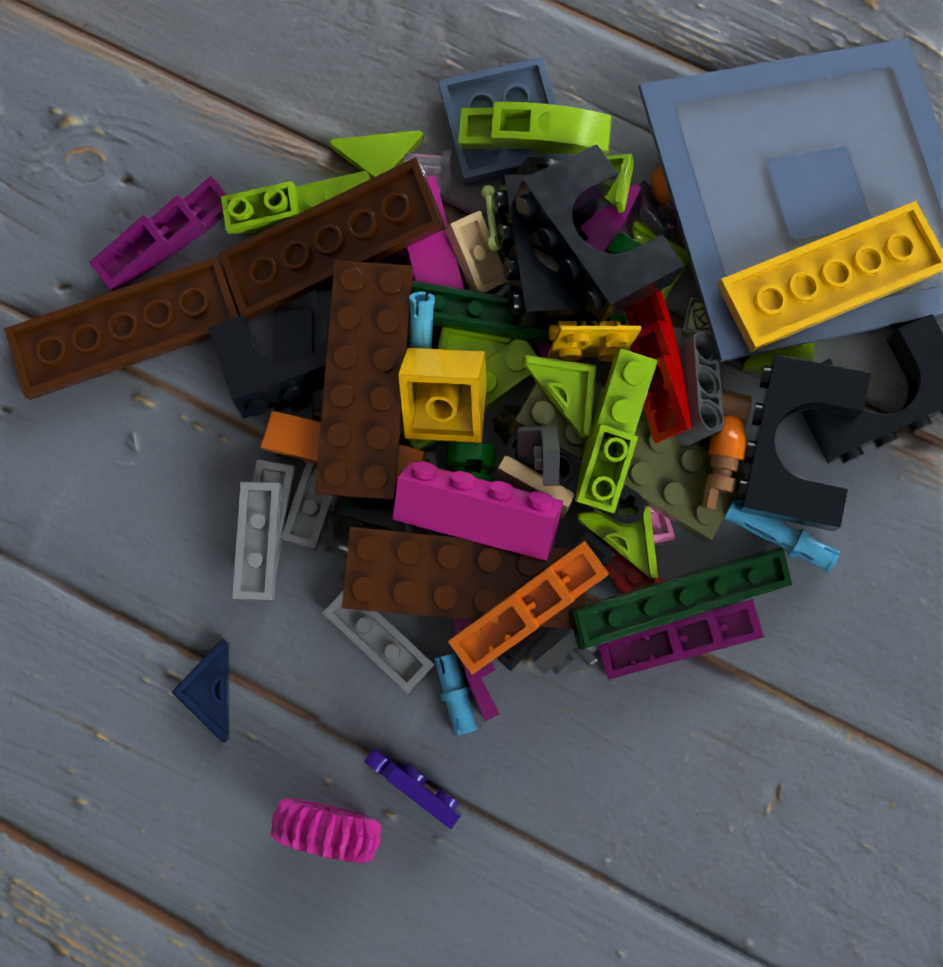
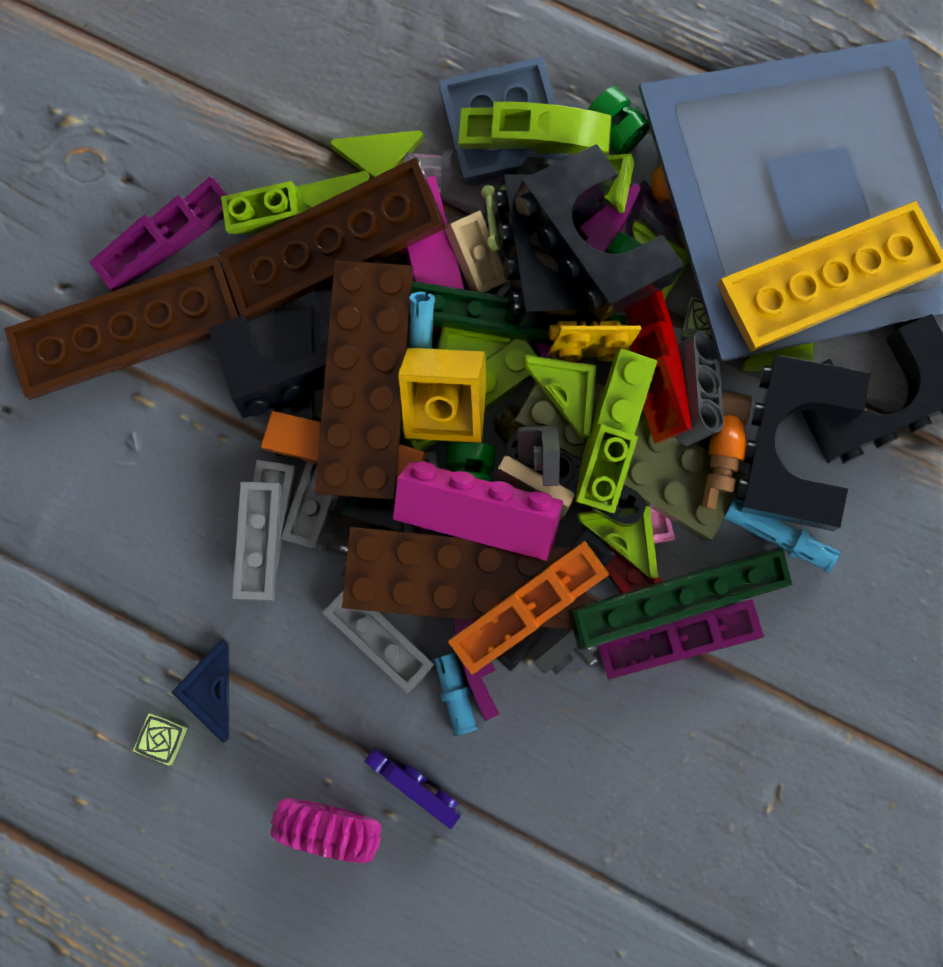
(160, 739): none -> tile
(627, 123): none -> green wheel

